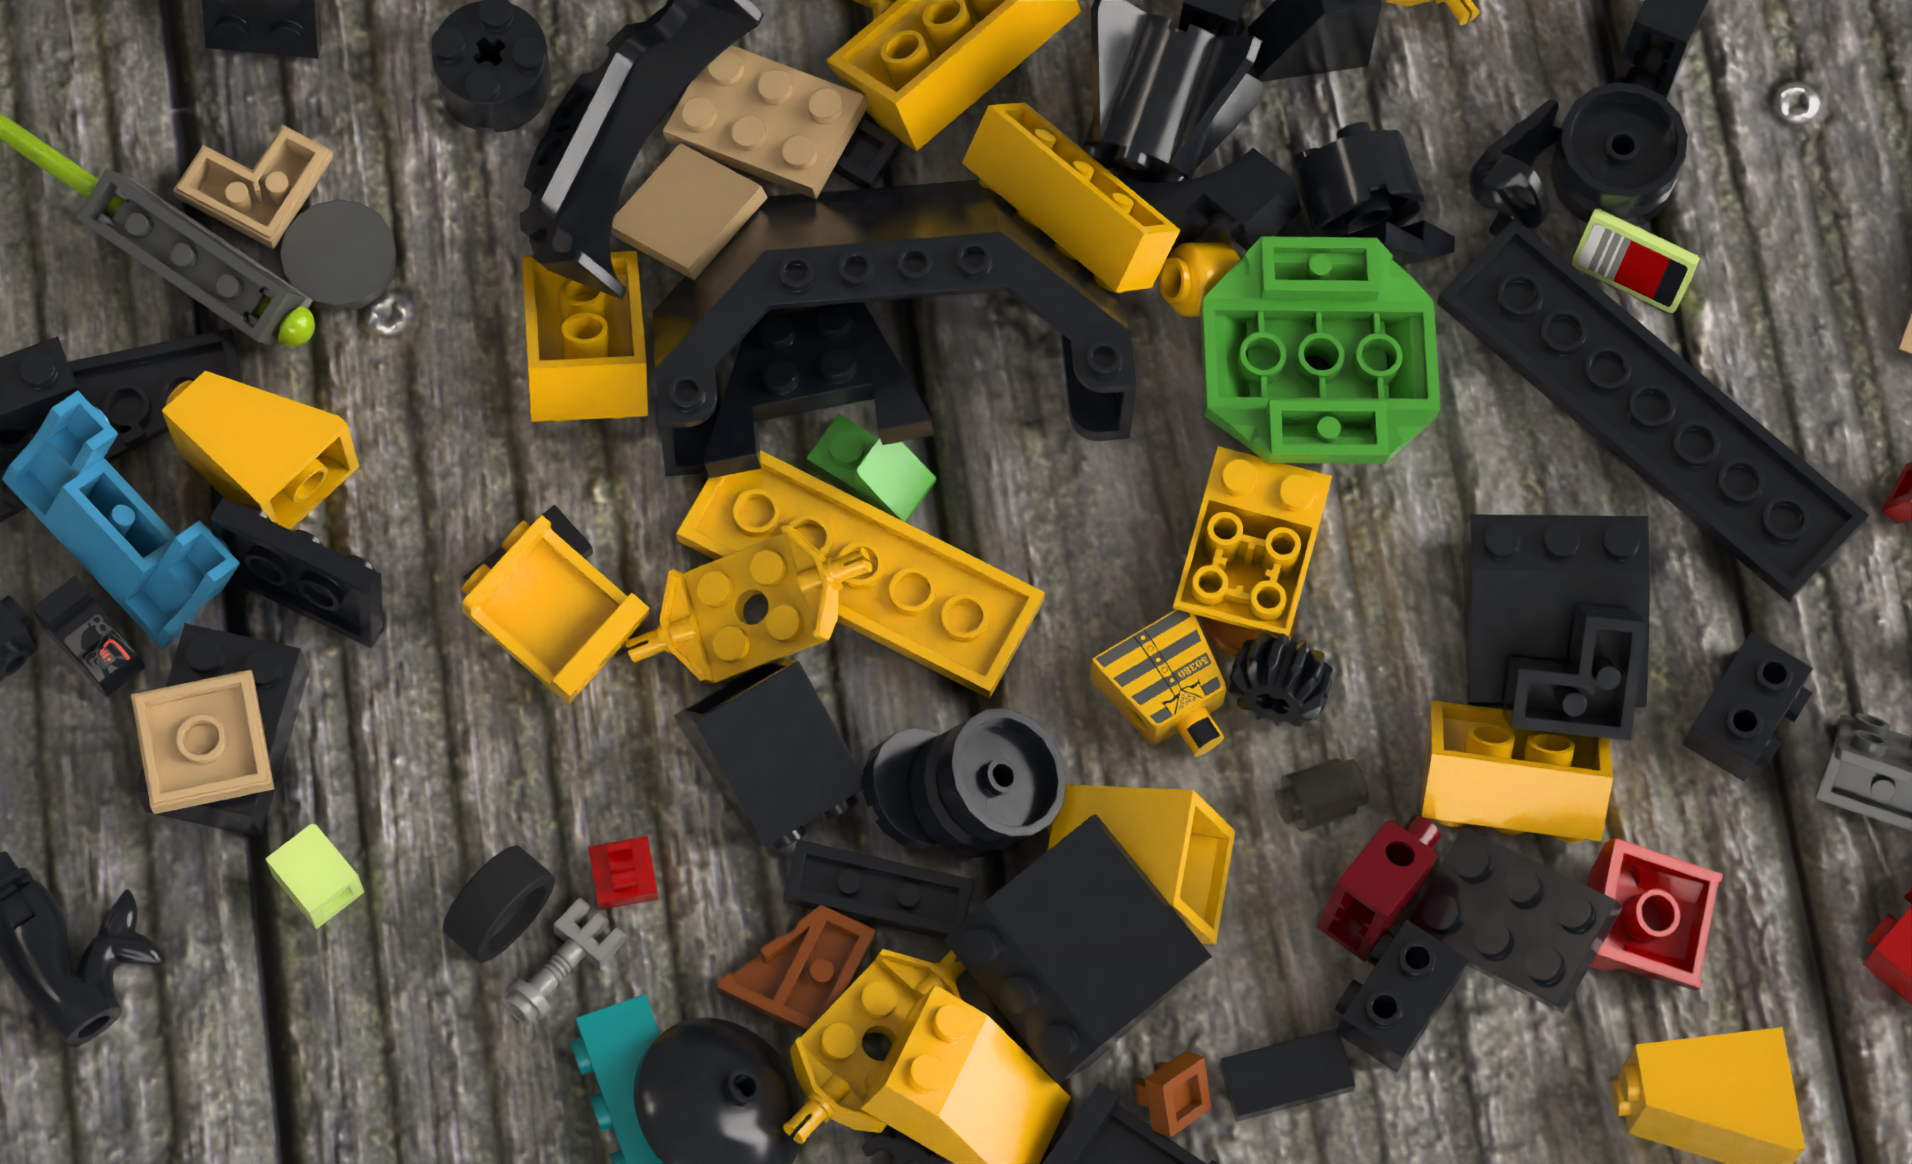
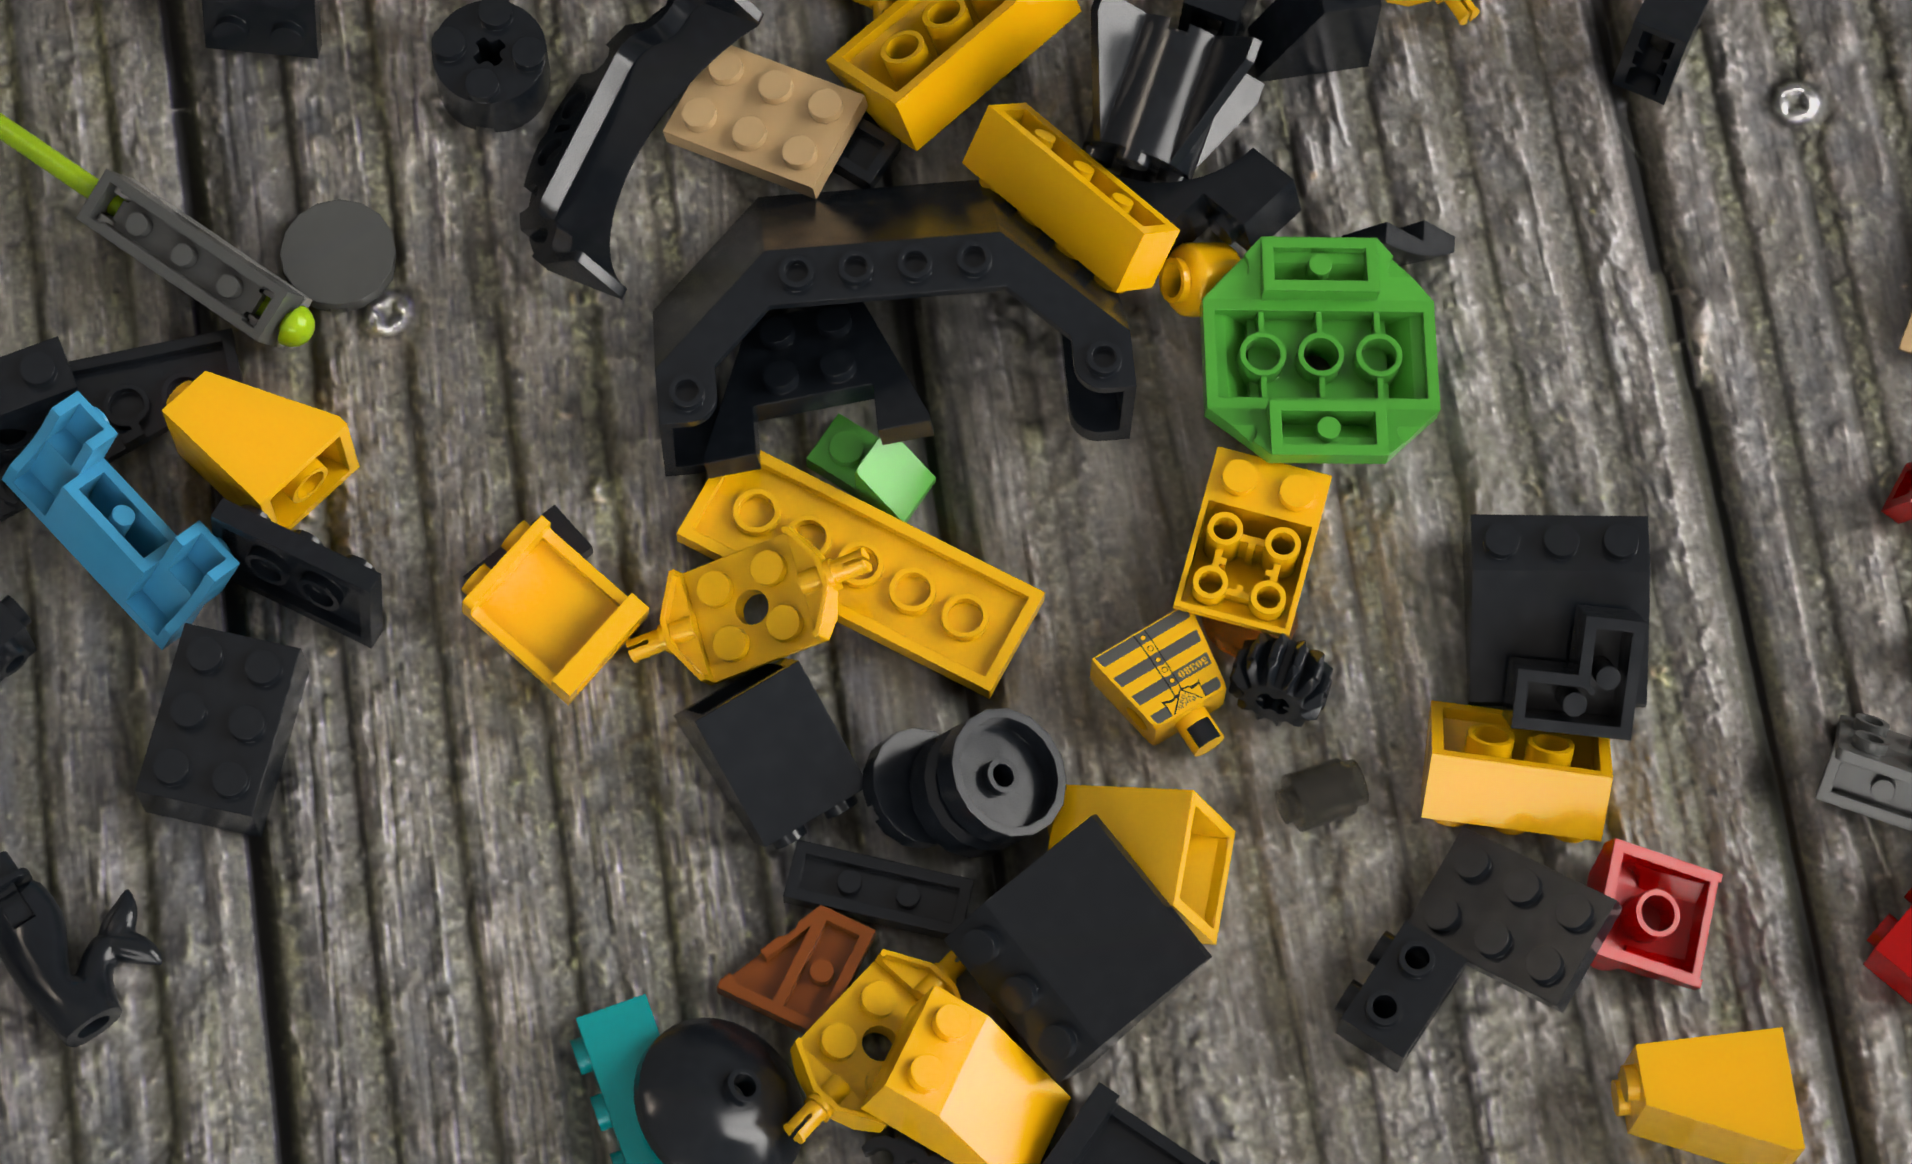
(88, 636): black leg -> none
(202, 741): tan tile -> none
(261, 199): tan brick -> none
(315, 875): yellowish green panel -> none
(498, 903): black tyre -> none
(527, 999): light grey hinge -> none
(584, 345): yellow slope -> none
(623, 873): red tile -> none
(687, 211): tan tile -> none
(1175, 1093): dark orange tile -> none
(1287, 1074): black tile -> none
(1358, 181): black brick -> none
(1380, 885): dark red torso -> none
(1508, 165): black hair -> none
(1619, 153): black wheel -> none
(1635, 261): slope -> none
(1652, 410): black plate -> none
(1748, 706): black brick -> none

